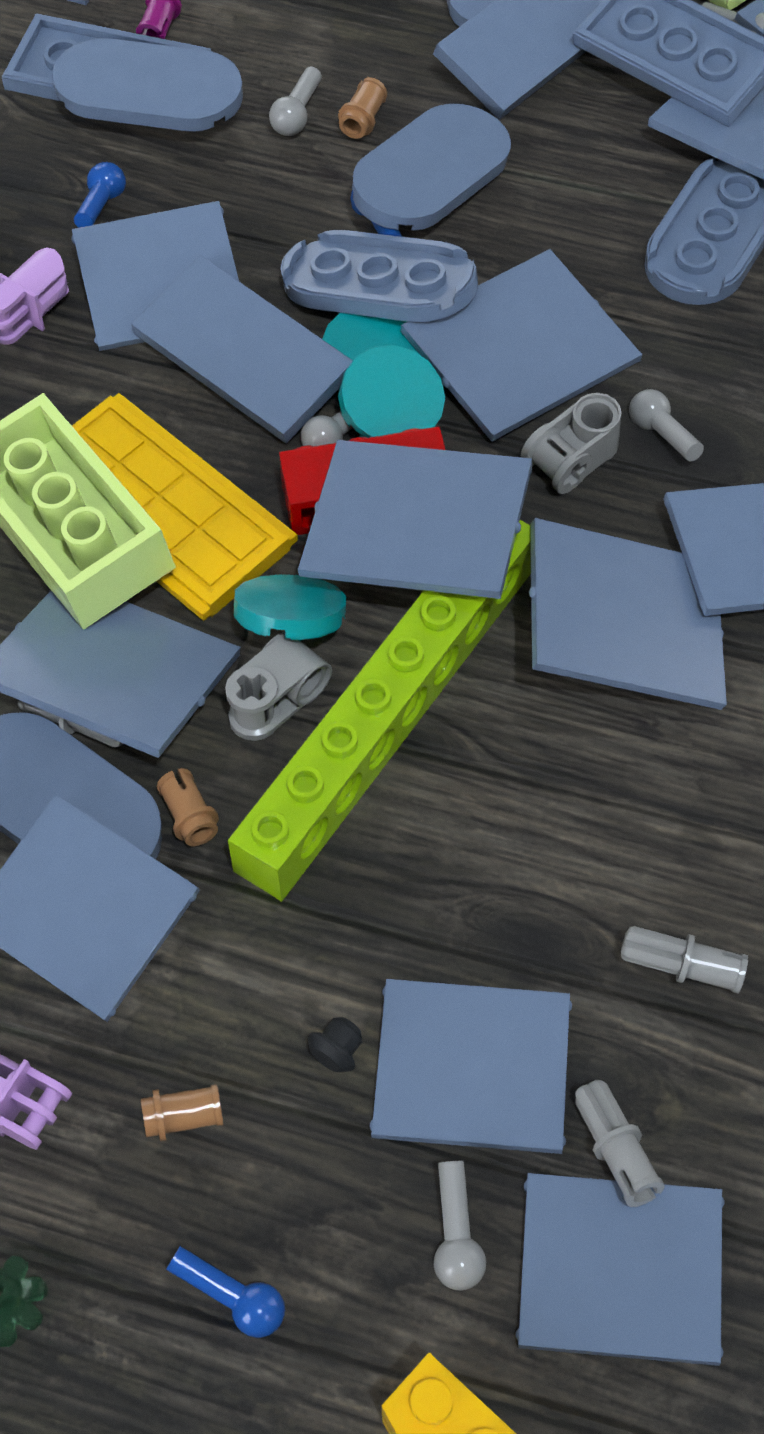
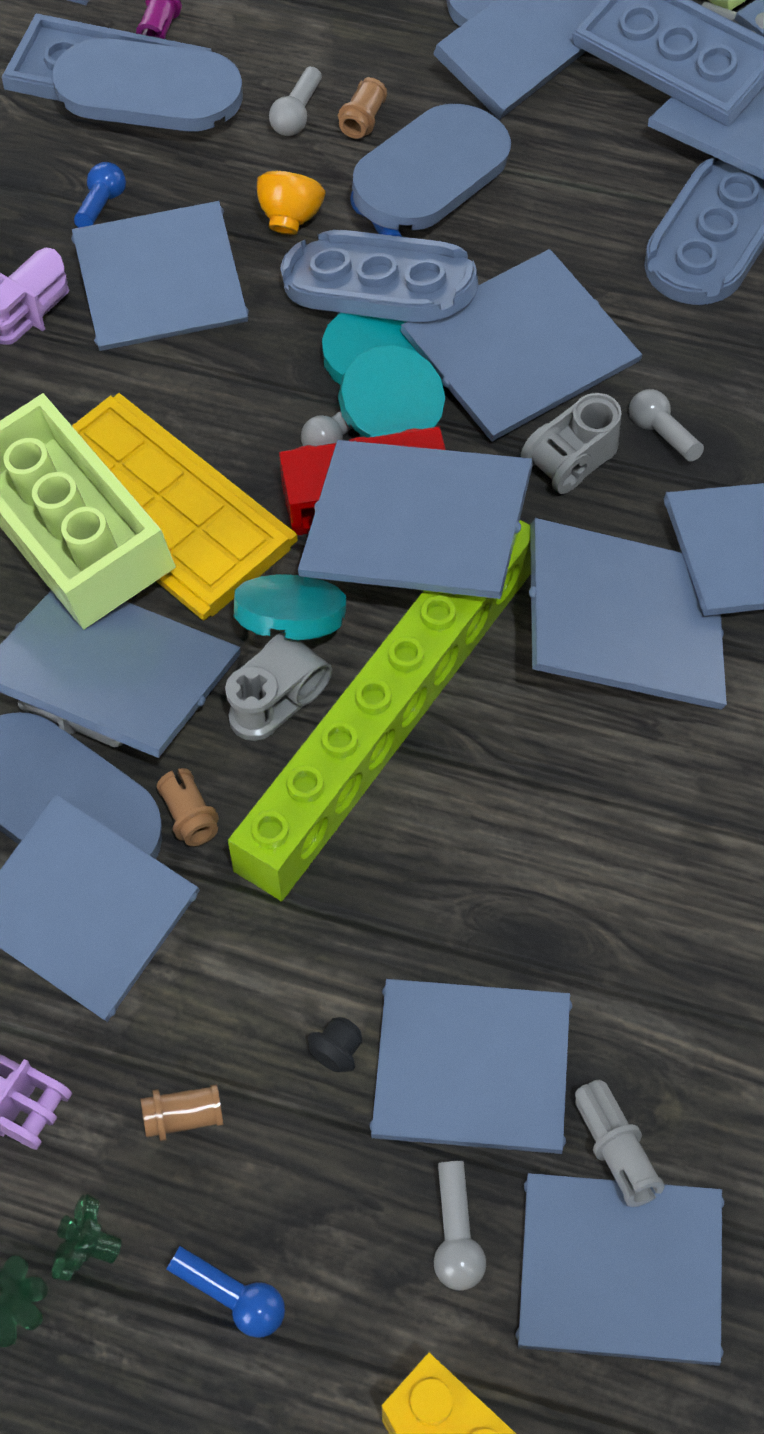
(83, 1240): none -> clear green plant
(242, 348): sand blue tile -> none
(288, 199): none -> light orange brick
(685, 958): light grey axle -> none

